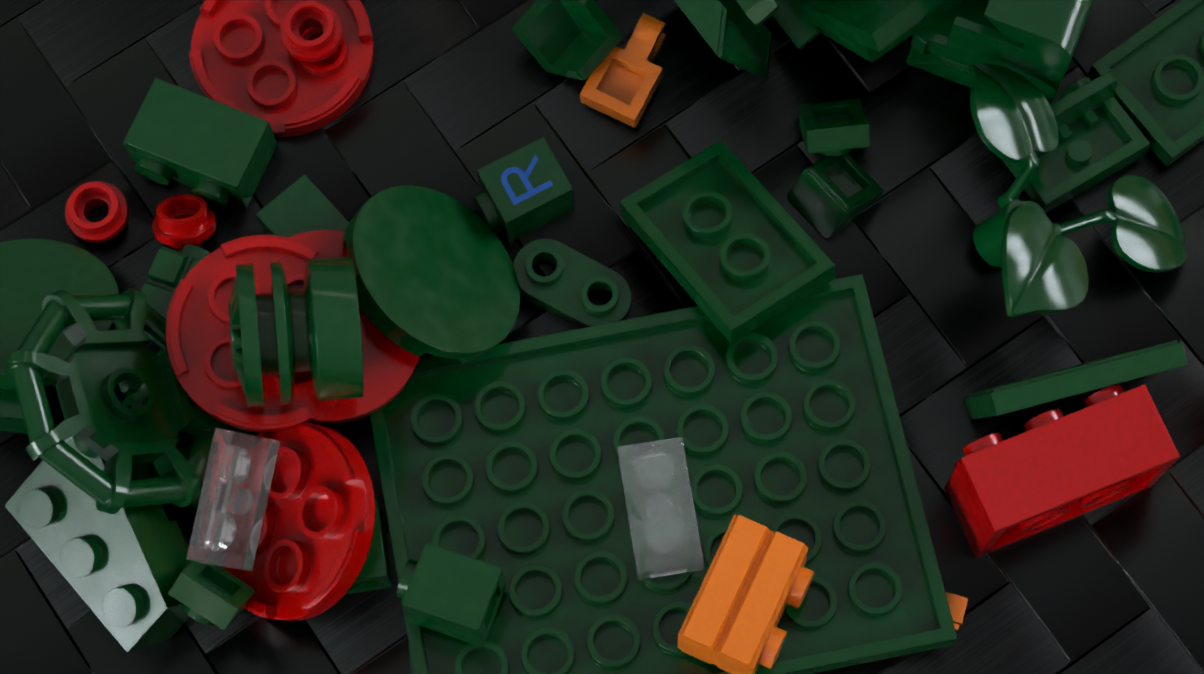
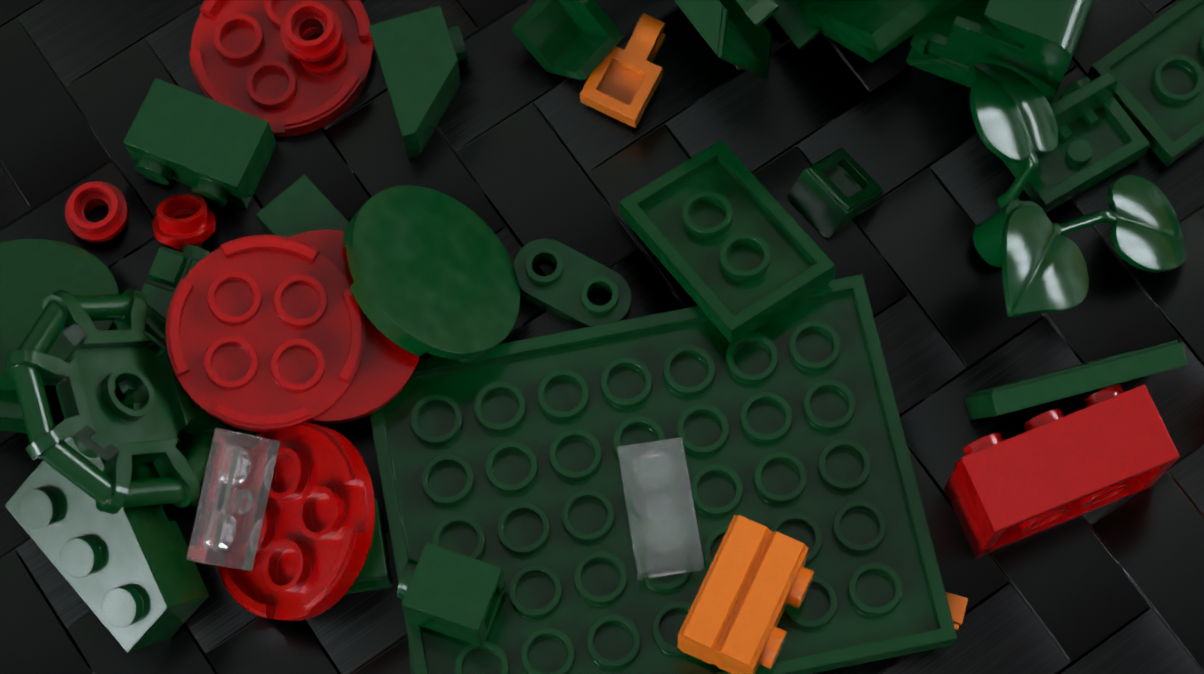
(211, 594): dark green plate -> none
(298, 331): dark green wheel -> none
(419, 71): none -> dark green slope
(523, 191): dark green brick -> none
(834, 126): dark green plate -> none

